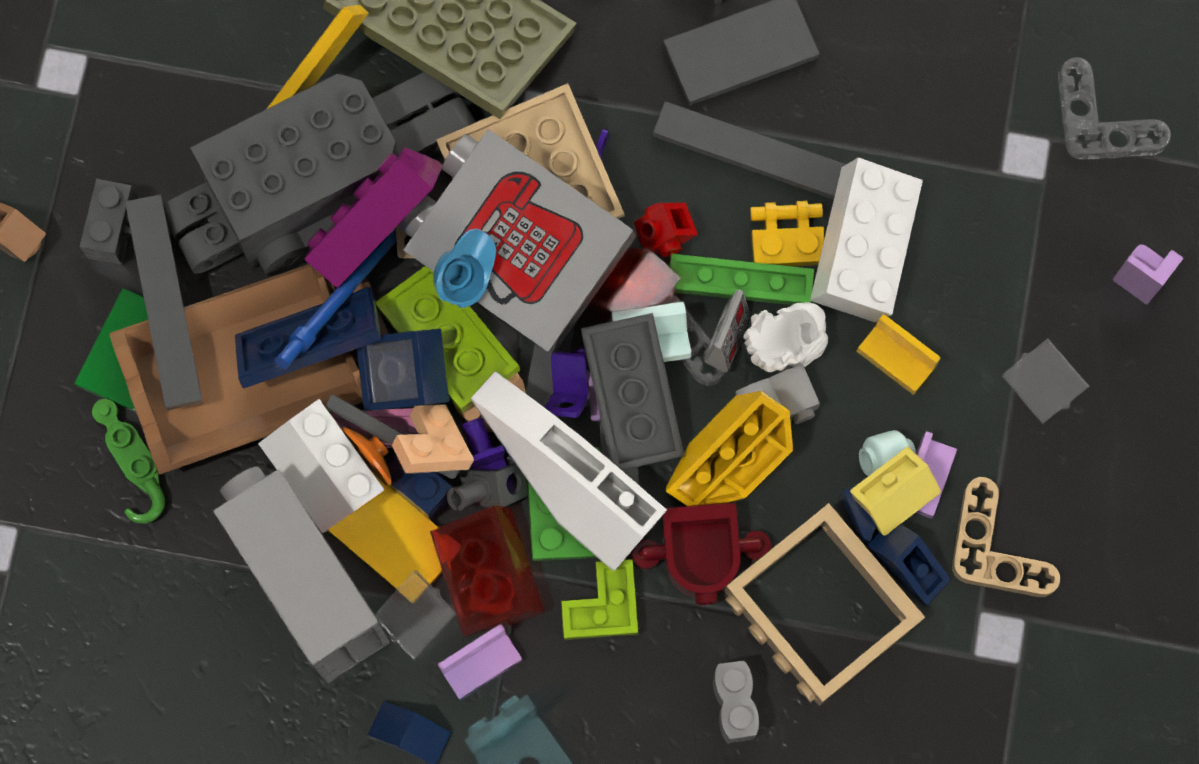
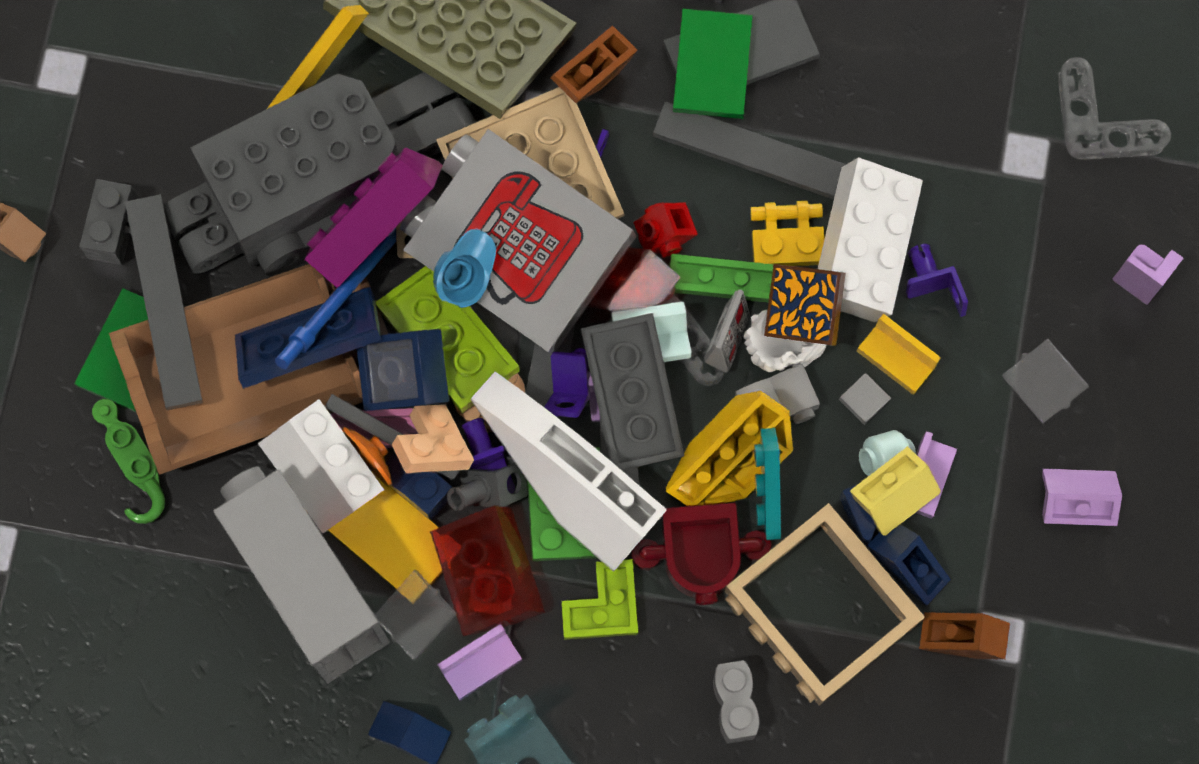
(595, 65): none -> dark orange slope
(712, 63): none -> green tile
(768, 483): none -> teal plate
(804, 304): none -> tile
(865, 398): none -> light grey tile
(932, 279): none -> dark purple bracket
(965, 635): none -> dark orange slope
(989, 560): tan beam -> none
(1081, 497): none -> lavender panel

